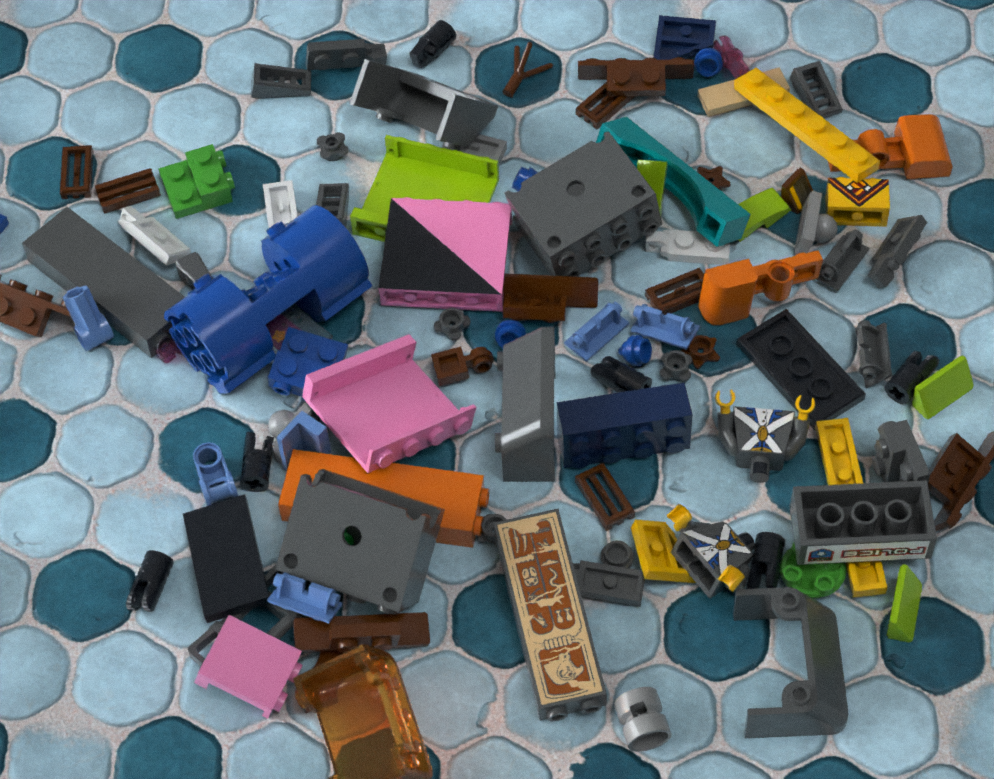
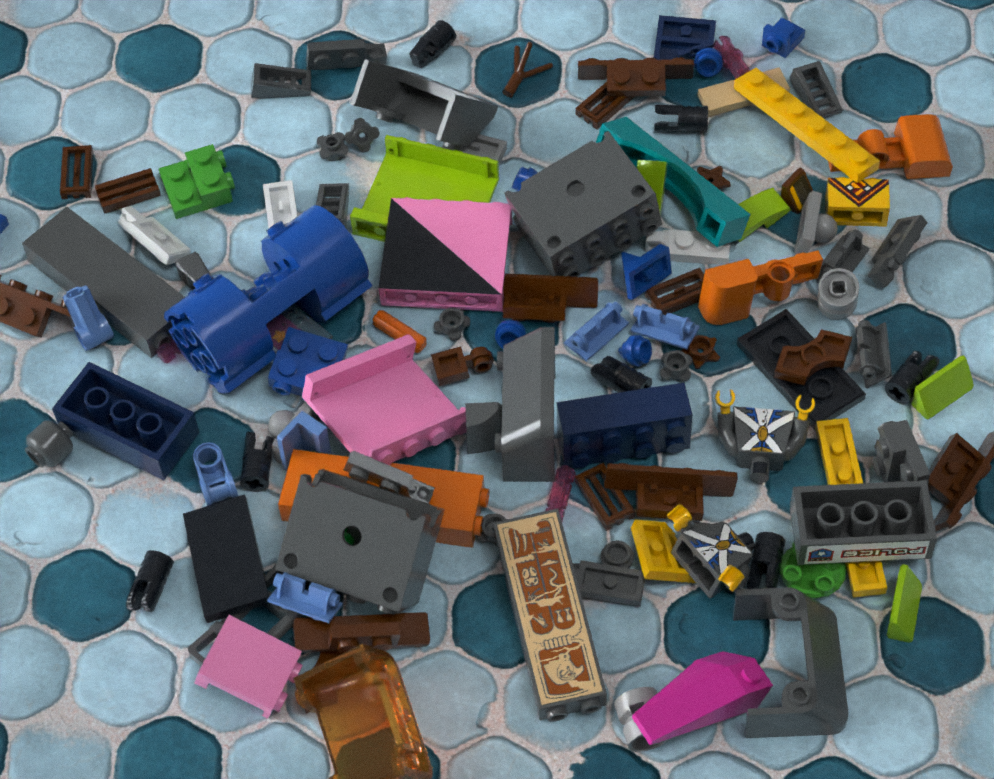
(49, 443): none -> dark grey head
(126, 420): none -> dark blue brick
(358, 127): none -> dark grey plate
(389, 478): none -> dark grey hinge
(397, 329): none -> orange axle
(481, 425): none -> dark grey slope
(561, 489): none -> clear pink axle
(645, 271): none -> blue slope
(665, 487): none -> reddish brown bracket
(688, 118): none -> black hinge
(703, 695): none -> dark pink wedge
(782, 37): none -> blue bracket
(802, 361): none -> reddish brown tile
(838, 293): none -> light grey wheel

